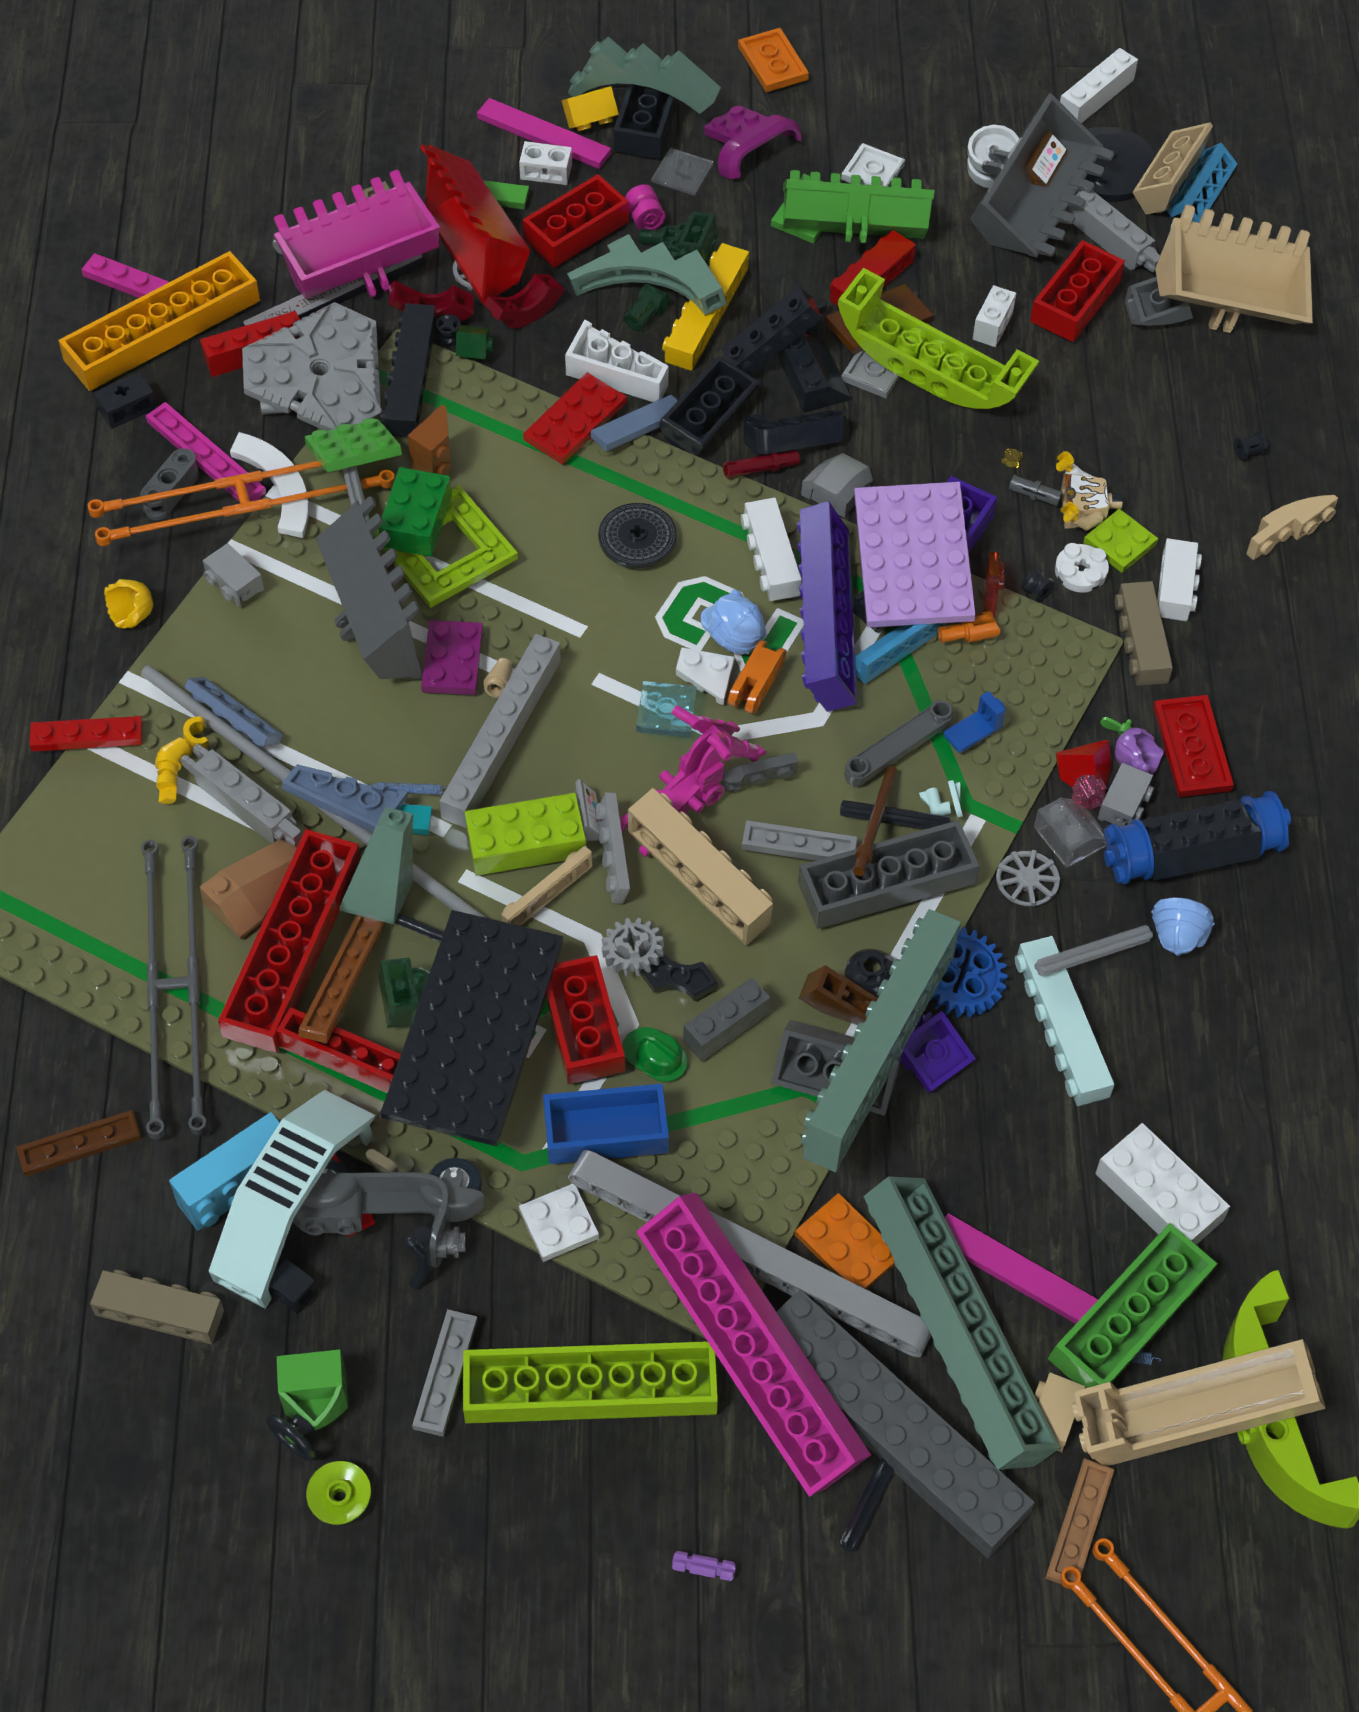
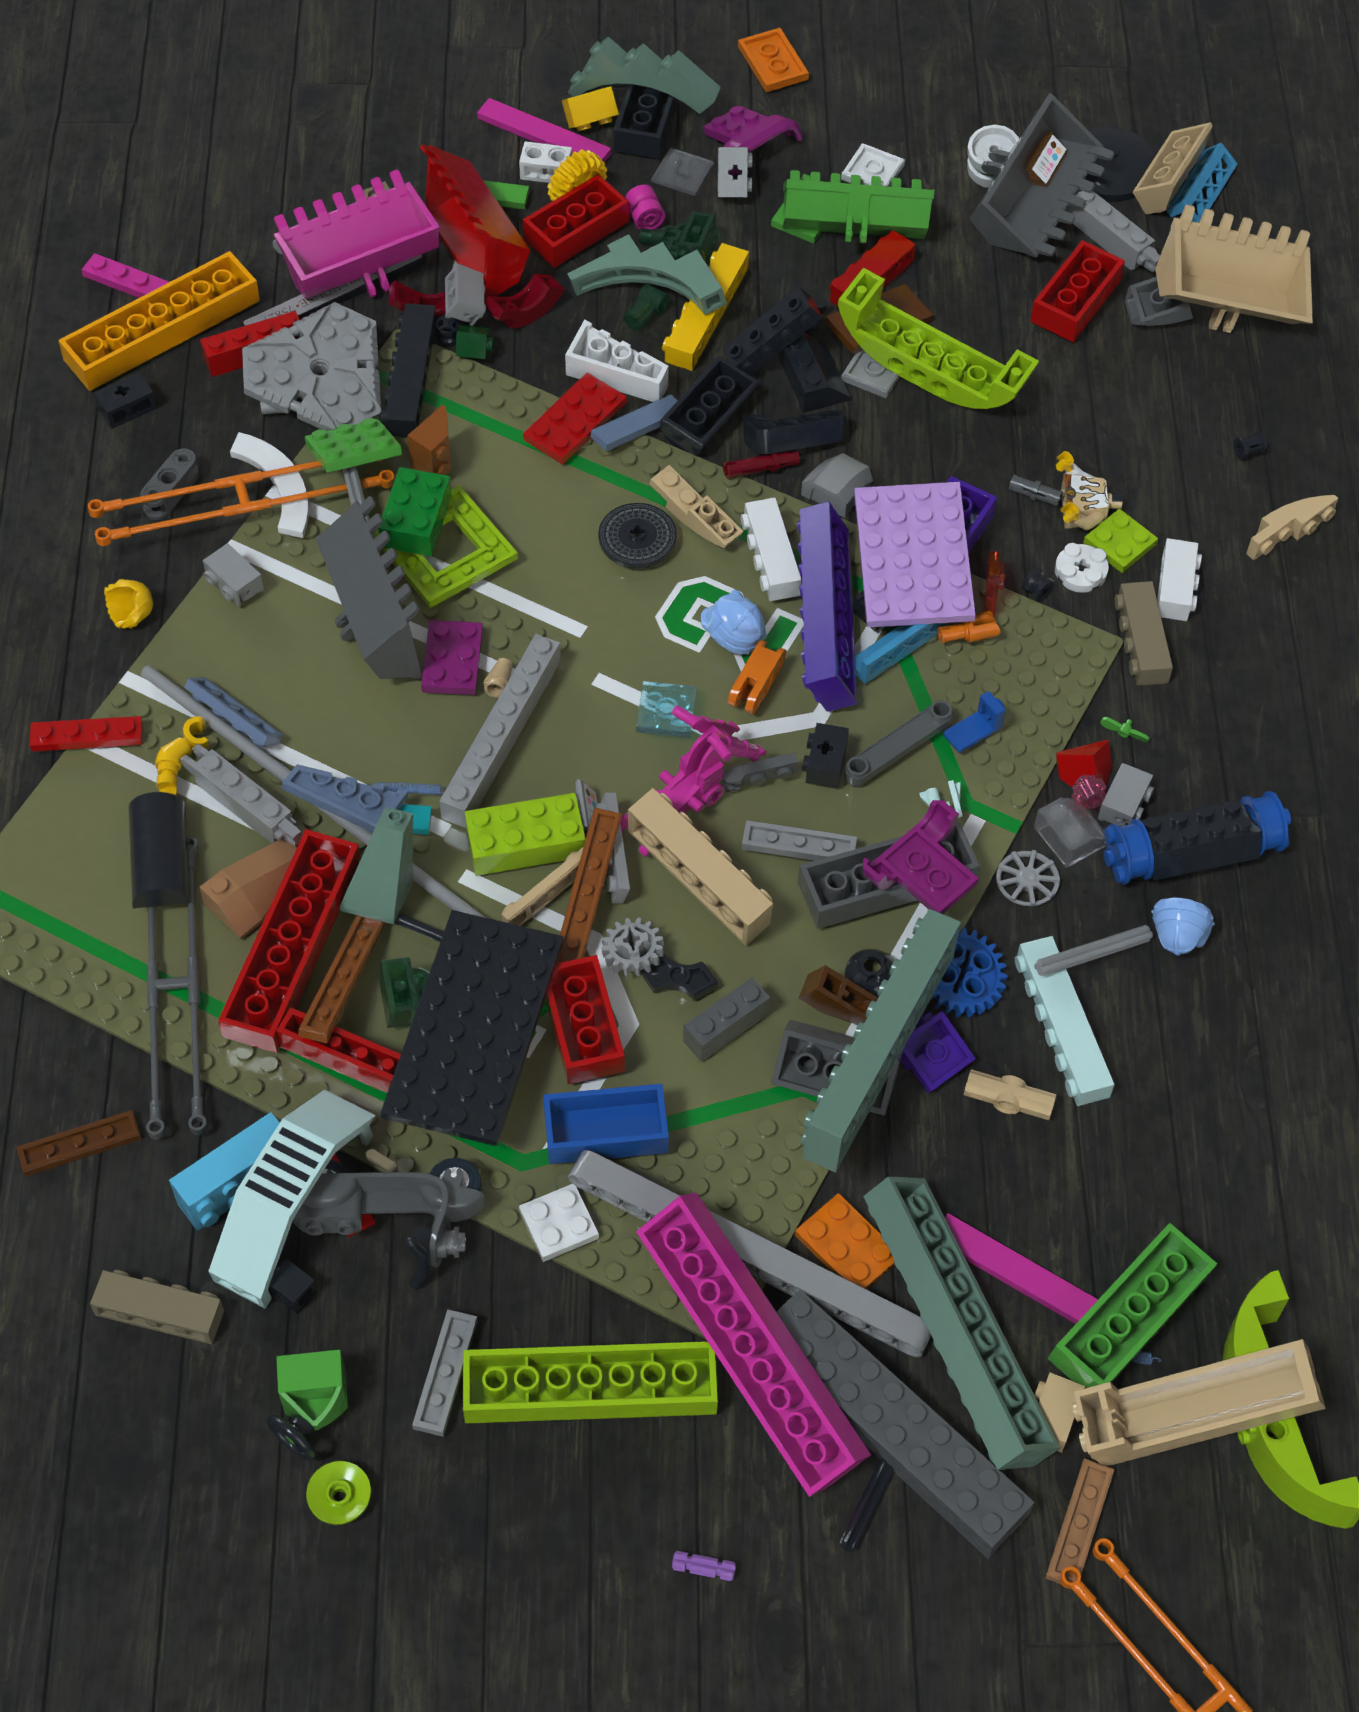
(158, 850): none -> black brick
(208, 455): dark pink plate -> none
(464, 294): none -> light grey hinge
(574, 172): none -> yellow gear
(588, 883): none -> dark orange tile
(655, 1054): green piece -> none
(694, 511): none -> tan slope
(706, 671): white wing -> none
(726, 159): none -> light grey brick
(826, 755): none -> black brick
(865, 851): reddish brown bar -> none
(893, 815): black axle -> none
(923, 864): none -> magenta piece
(994, 316): white brick -> none
(1009, 1094): none -> tan piece
(1012, 457): clear yellow piece -> none
(1100, 85): white brick -> none
(1138, 750): medium lavender hair -> none
(1161, 1186): white brick -> none
(1193, 746): red plate -> none

